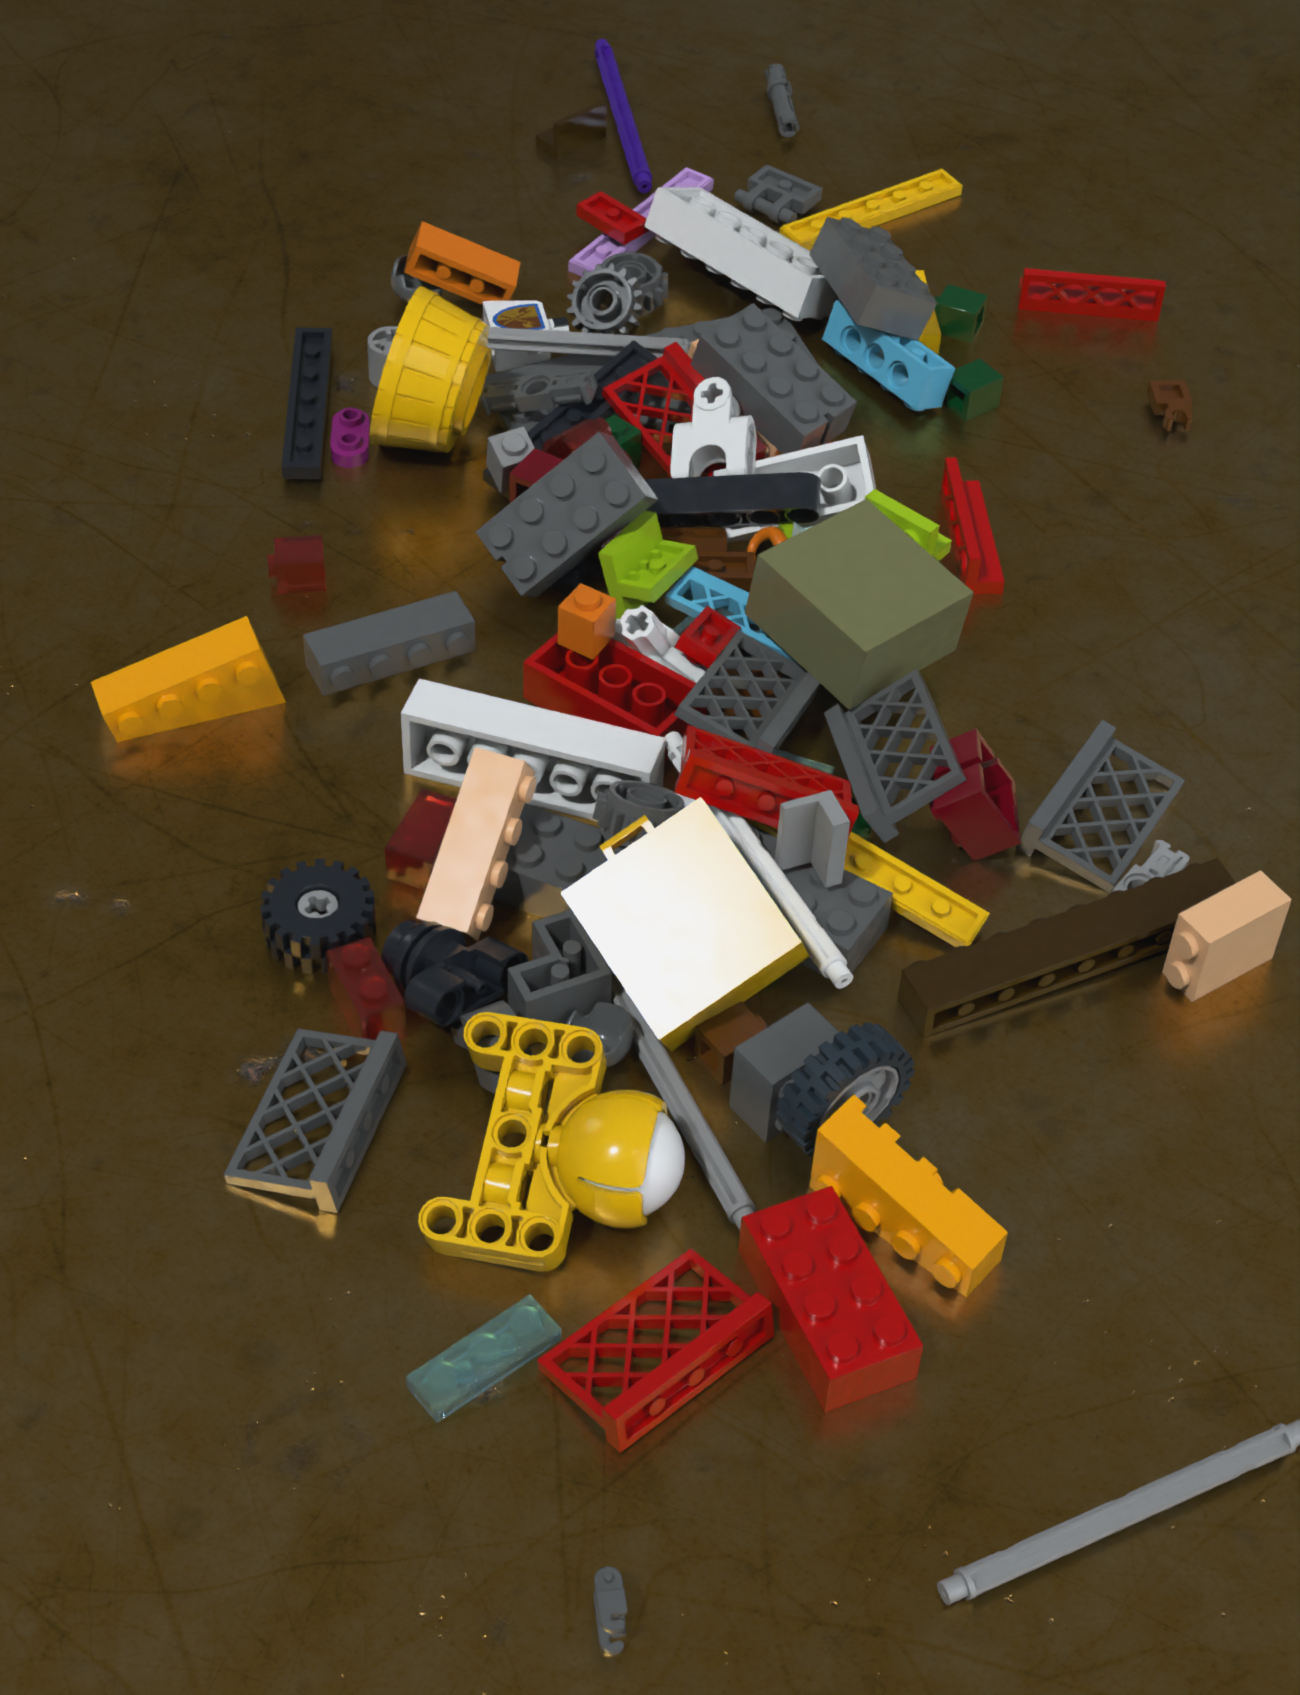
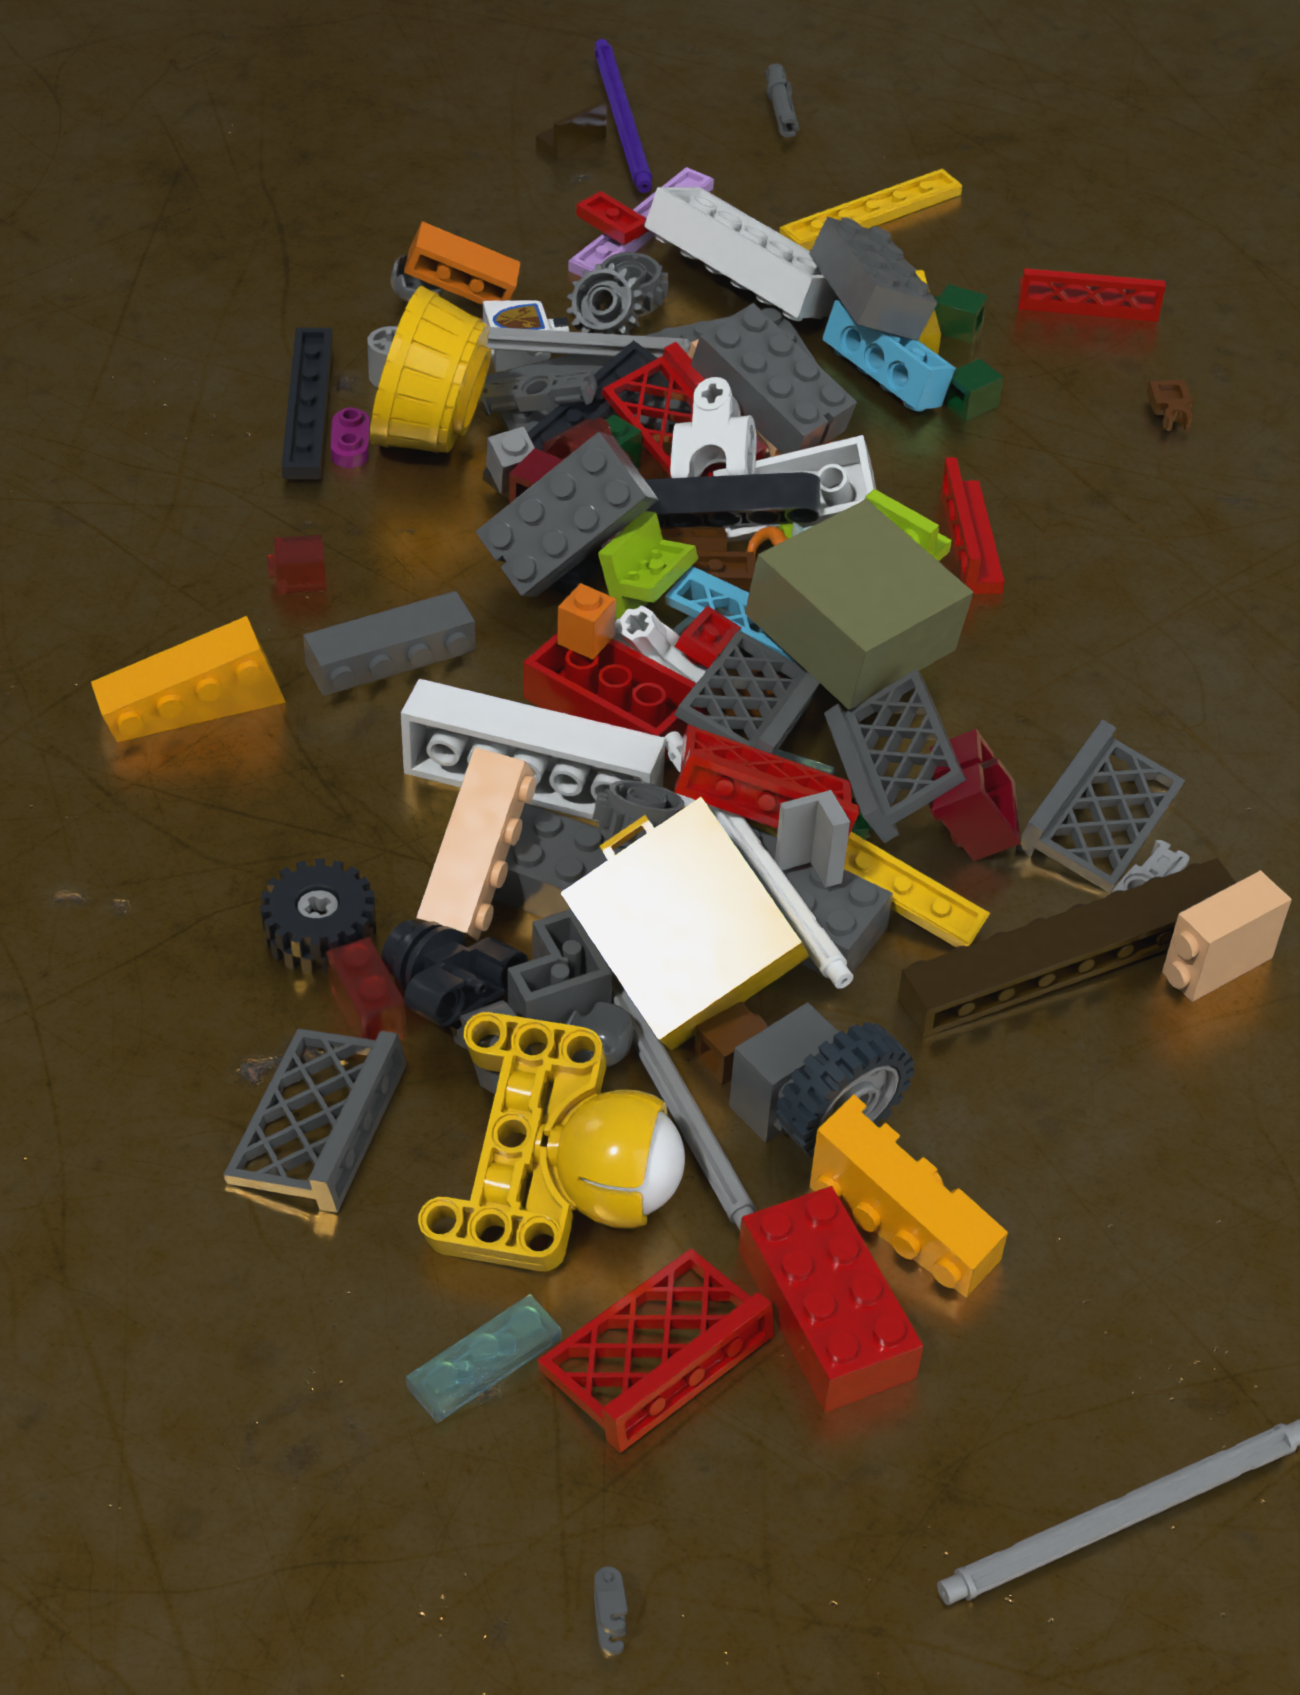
(418, 839): clear red brick -> none
(785, 190): dark grey plate -> none

